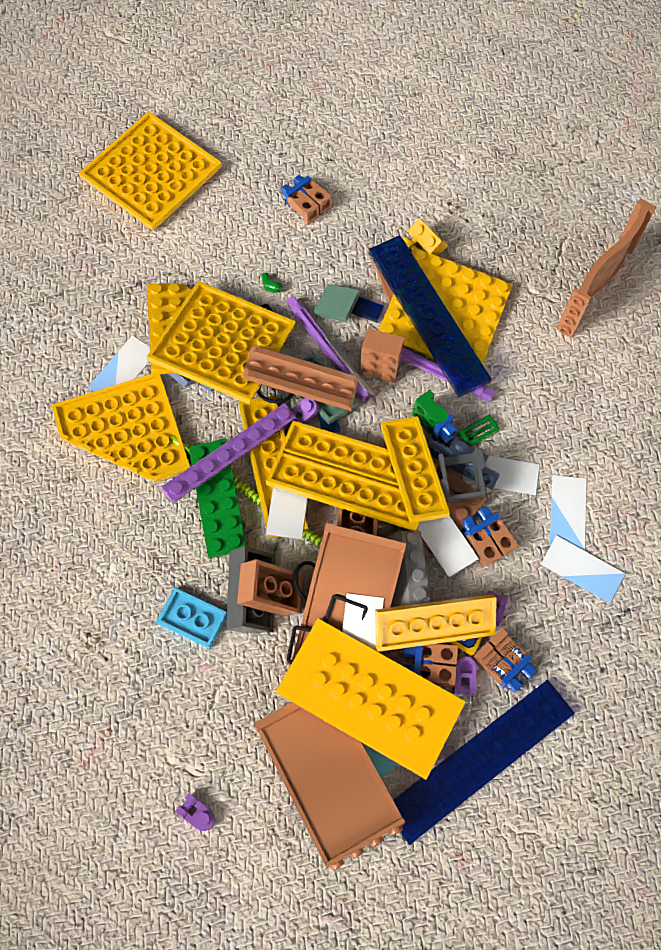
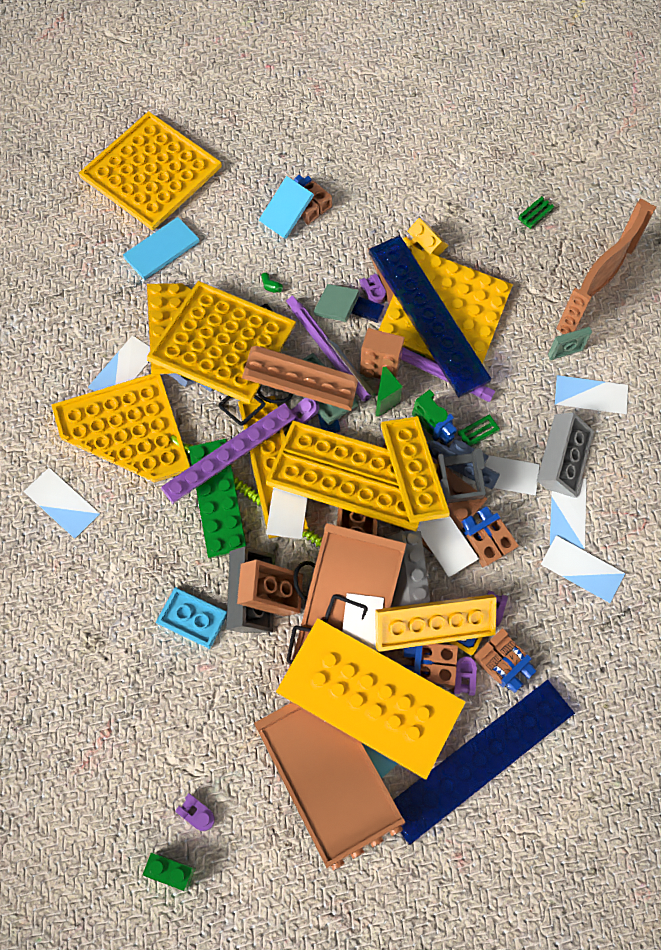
(61, 503): none -> sticker
(161, 248): none -> medium azure tile
(169, 871): none -> green brick
(247, 418): none -> black piece
(286, 207): none -> medium azure tile
(376, 292): none -> medium lavender plate
(389, 392): none -> green slope
(544, 204): none -> green tile
(565, 454): none -> light grey slope
(569, 343): none -> sand green tile
(591, 394): none -> sticker

